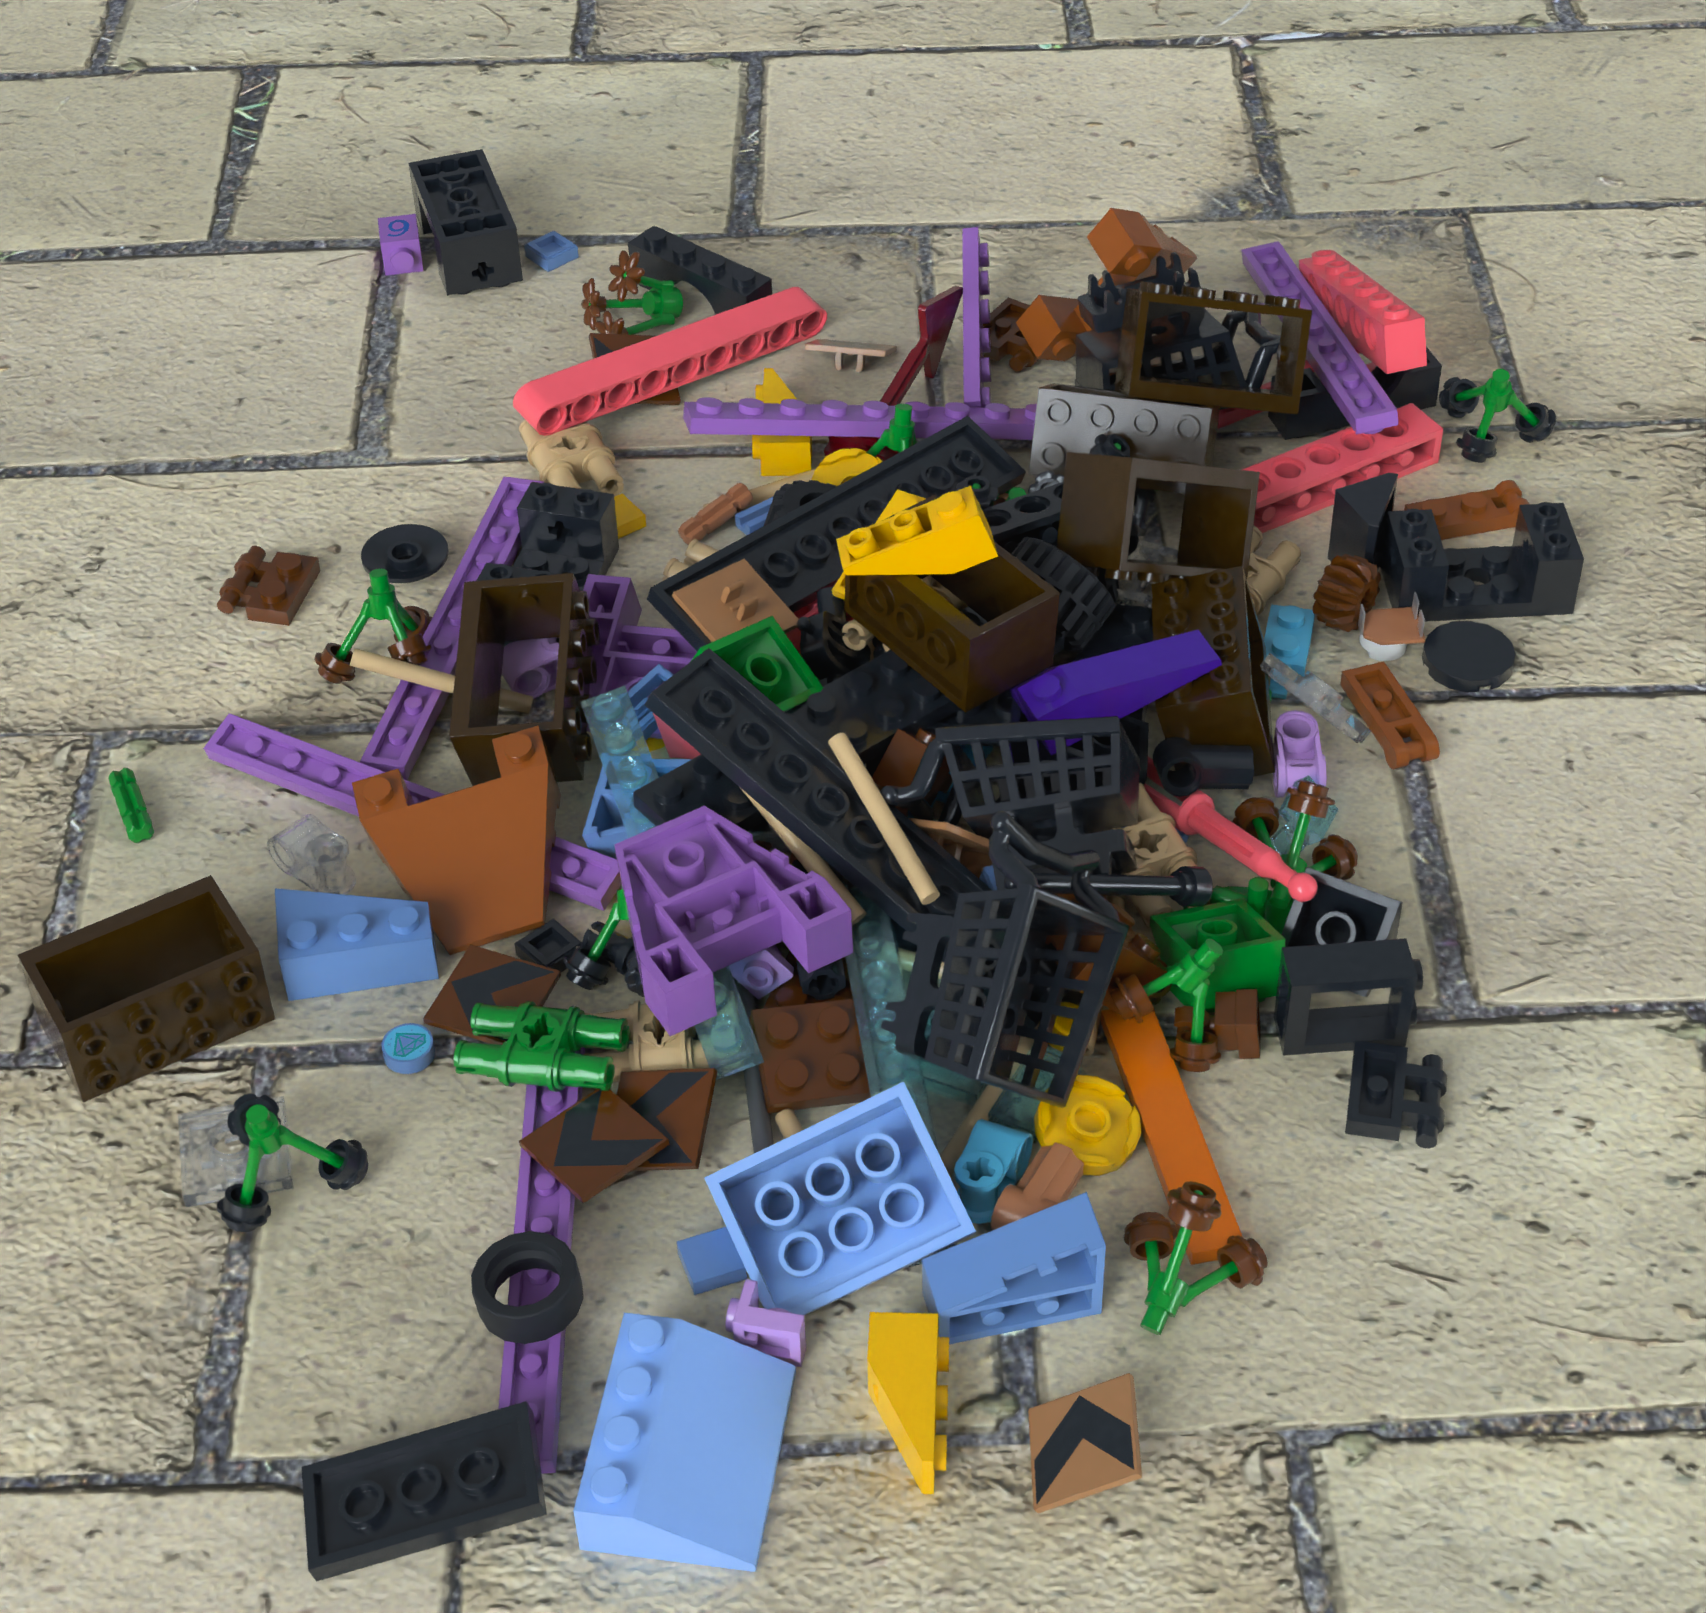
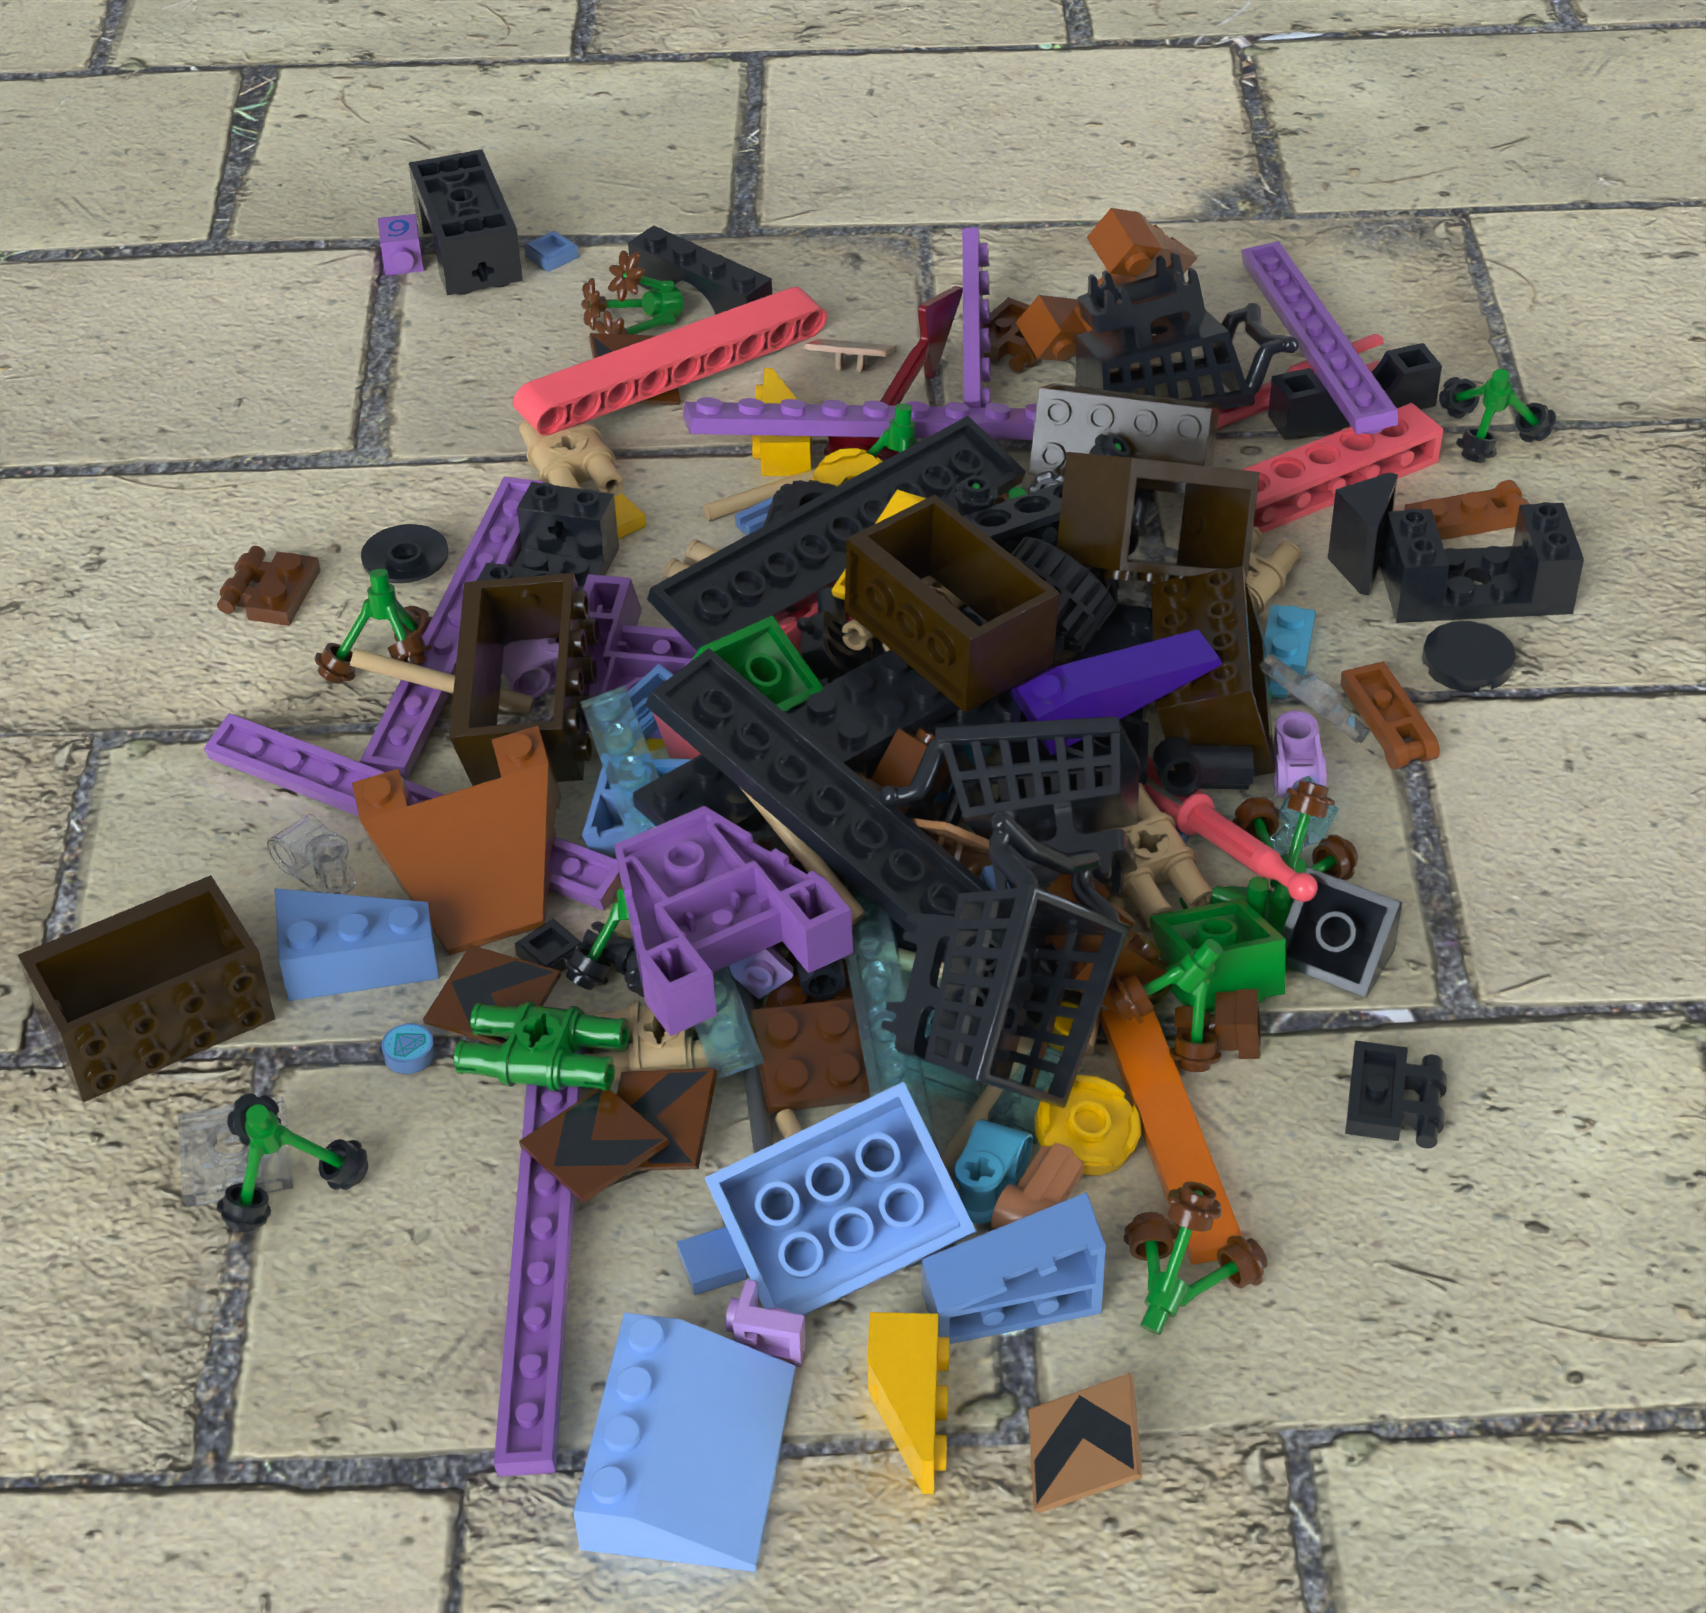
(131, 805): green axle -> none
(422, 1491): black plate -> none
(536, 1320): black tyre -> none
(716, 513): nougat axle -> none
(732, 601): medium nougat piece -> none
(884, 818): tan bar -> none
(928, 539): yellow slope -> none
(1186, 885): black piece -> none
(1290, 352): dark brown hose -> none
(1338, 969): black window -> none
(1343, 589): reddish brown gear -> none
(1367, 313): coral brick -> none
(1389, 630): nougat piece -> none

